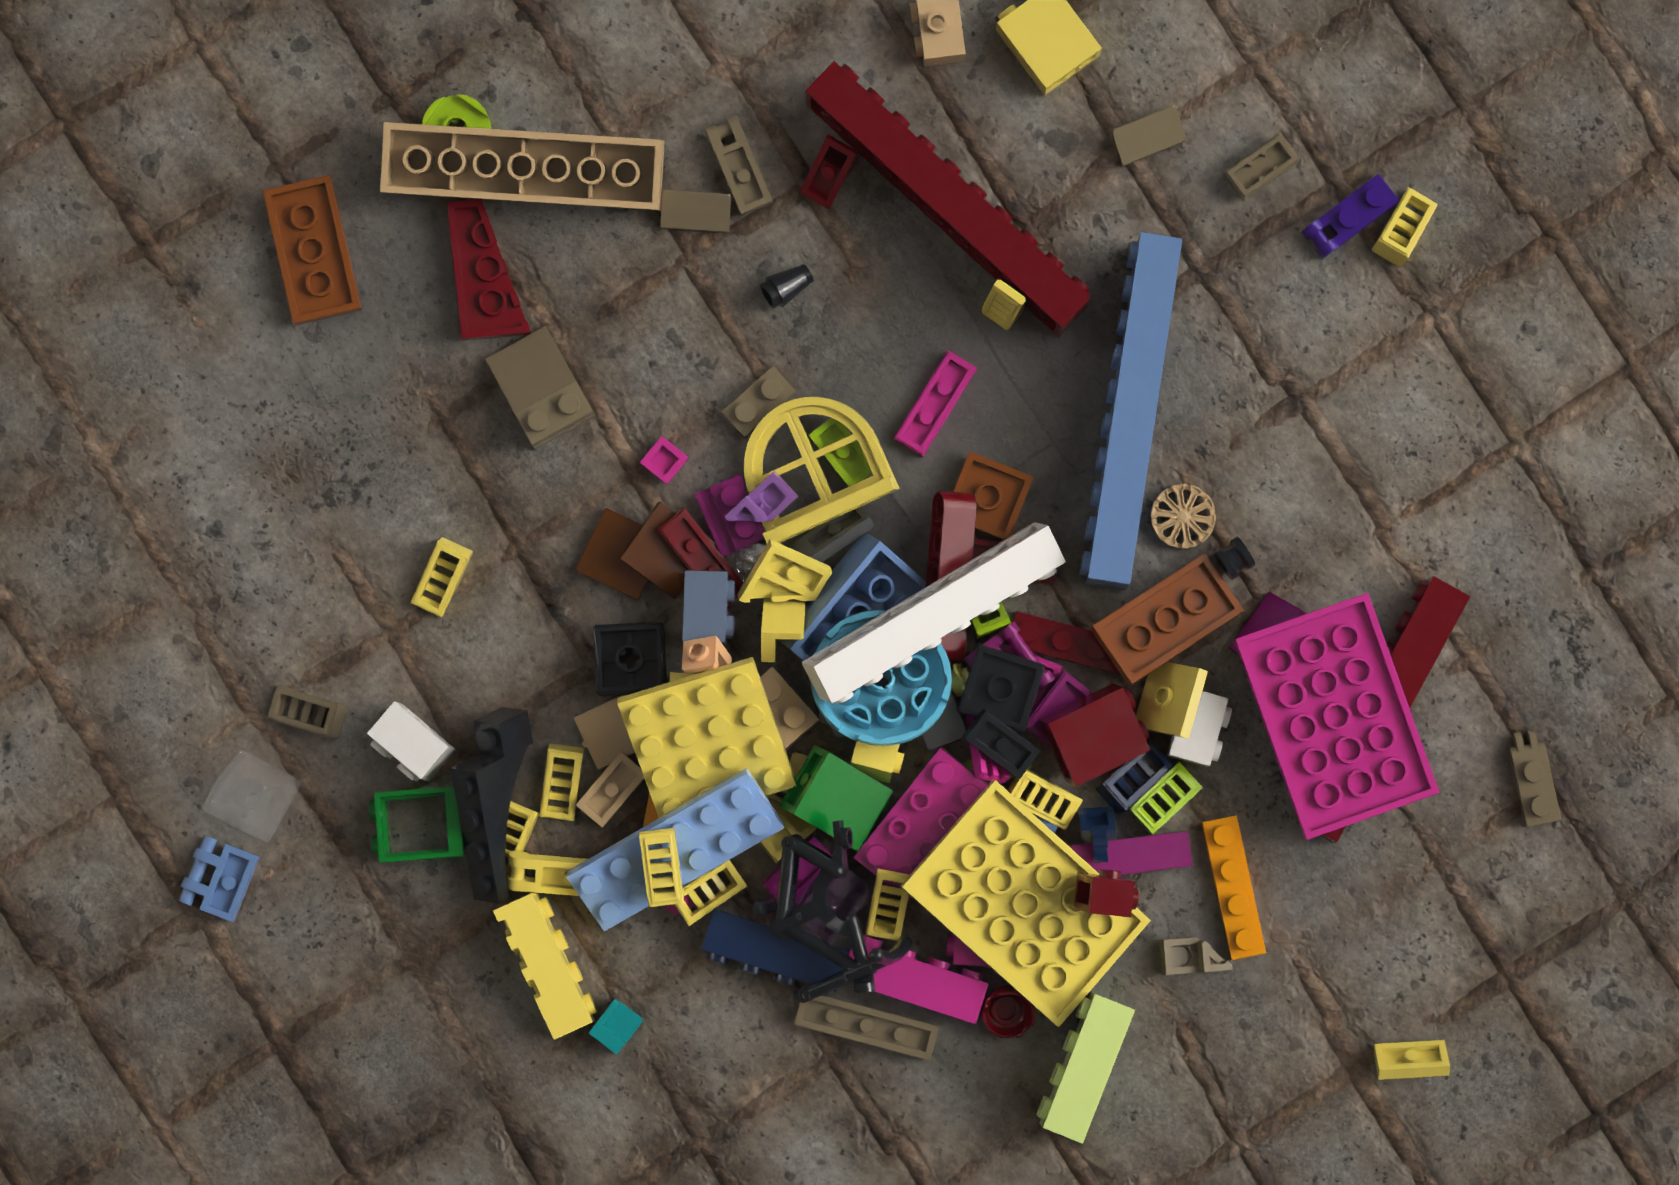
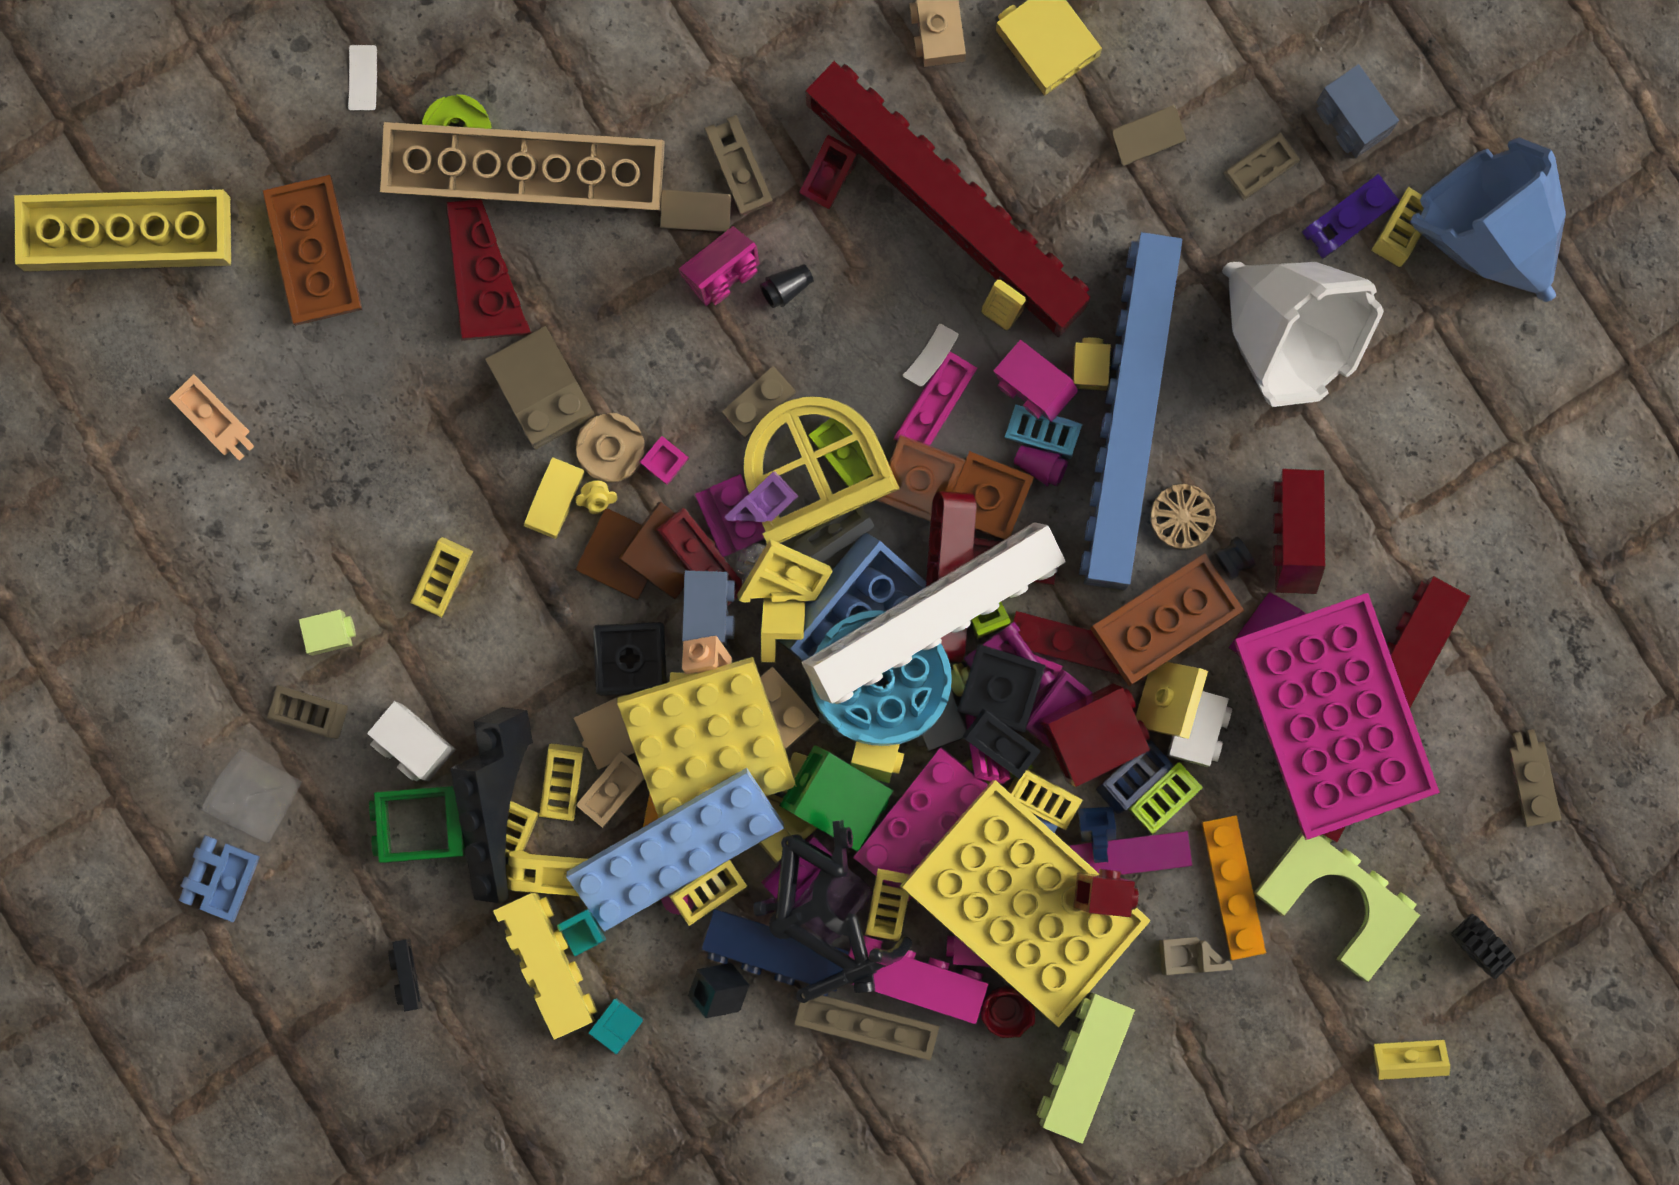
(122, 230): none -> light yellow brick
(211, 417): none -> light nougat hinge
(327, 632): none -> yellowish green brick
(362, 77): none -> white sticker
(407, 990): none -> black plate
(554, 498): none -> light yellow slope
(582, 932): none -> teal panel
(595, 497): none -> light yellow plate
(610, 447): none -> tan tile
(666, 889): light yellow slope -> none
(718, 990): none -> black panel
(720, 266): none -> dark pink slope
(920, 474): none -> dark orange plate
(932, 355): none -> white sticker
(1035, 382): none -> dark pink brick
(1039, 443): none -> medium azure slope
(1041, 464): none -> magenta cone
(1091, 364): none -> light yellow brick
(1299, 531): none -> dark red wedge
(1300, 326): none -> white piece
(1356, 111): none -> sand blue brick
(1385, 917): none -> yellowish green arch
(1483, 946): none -> black tyre
(1500, 216): none -> medium blue piece

